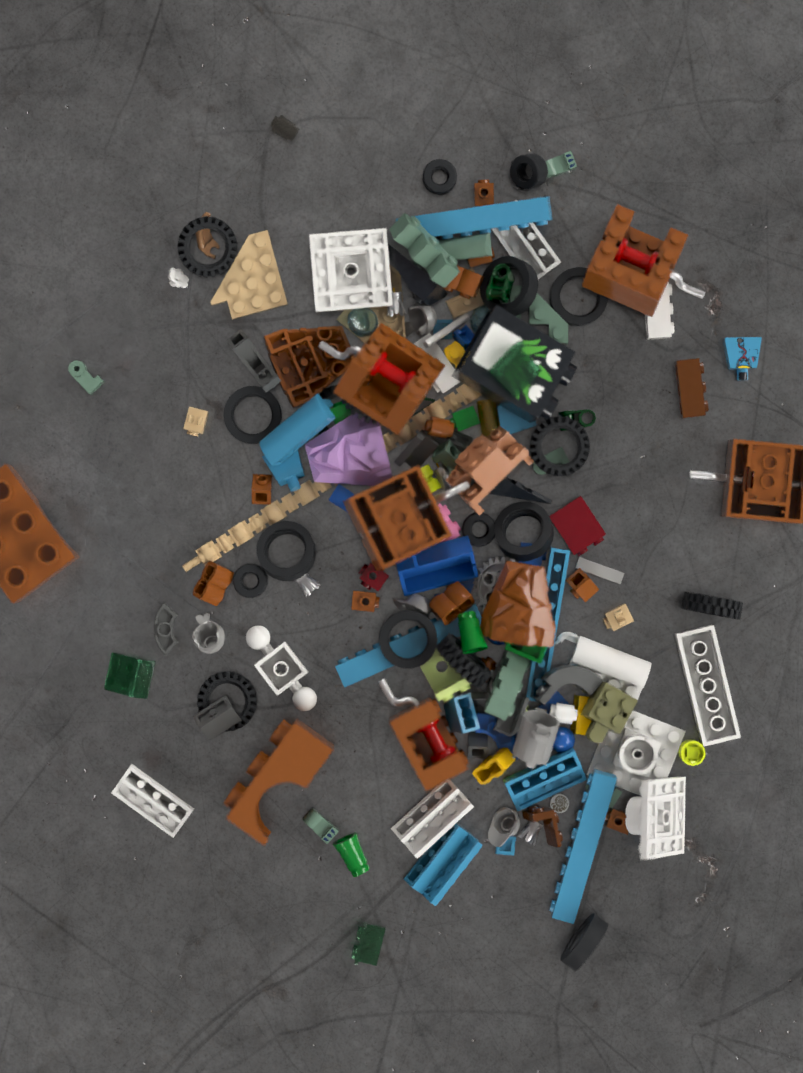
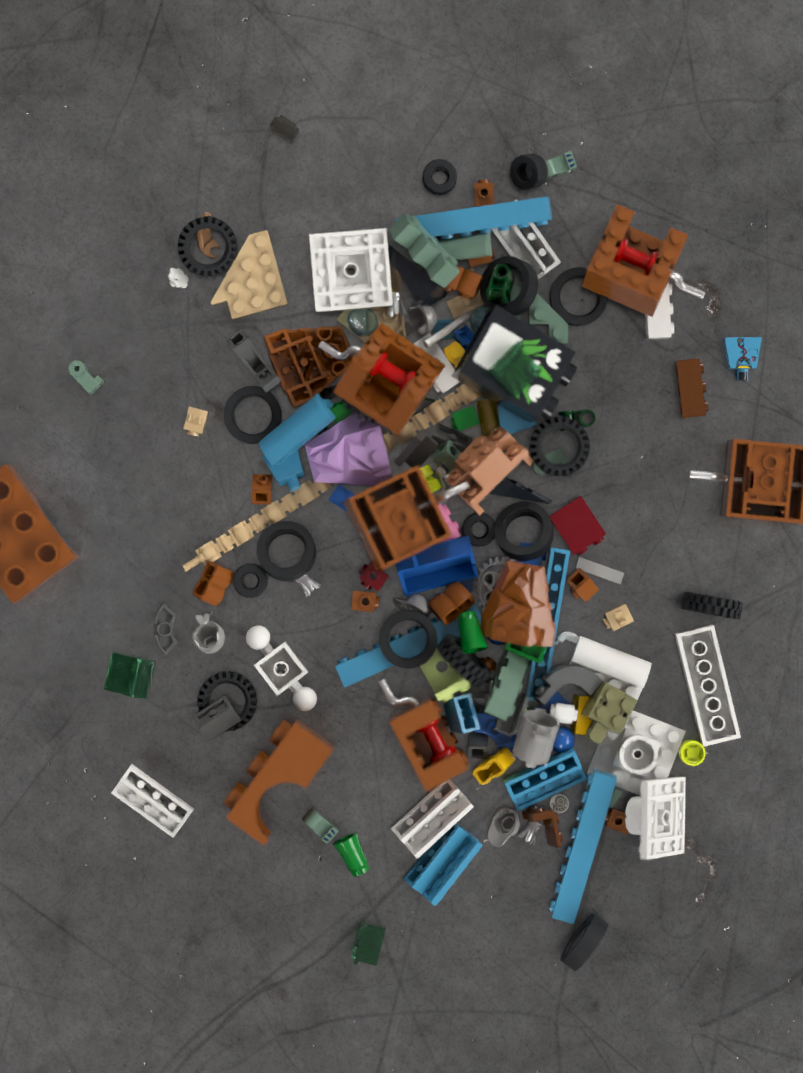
(439, 427): dark orange brick -> none
(508, 847): dark azure tile -> none

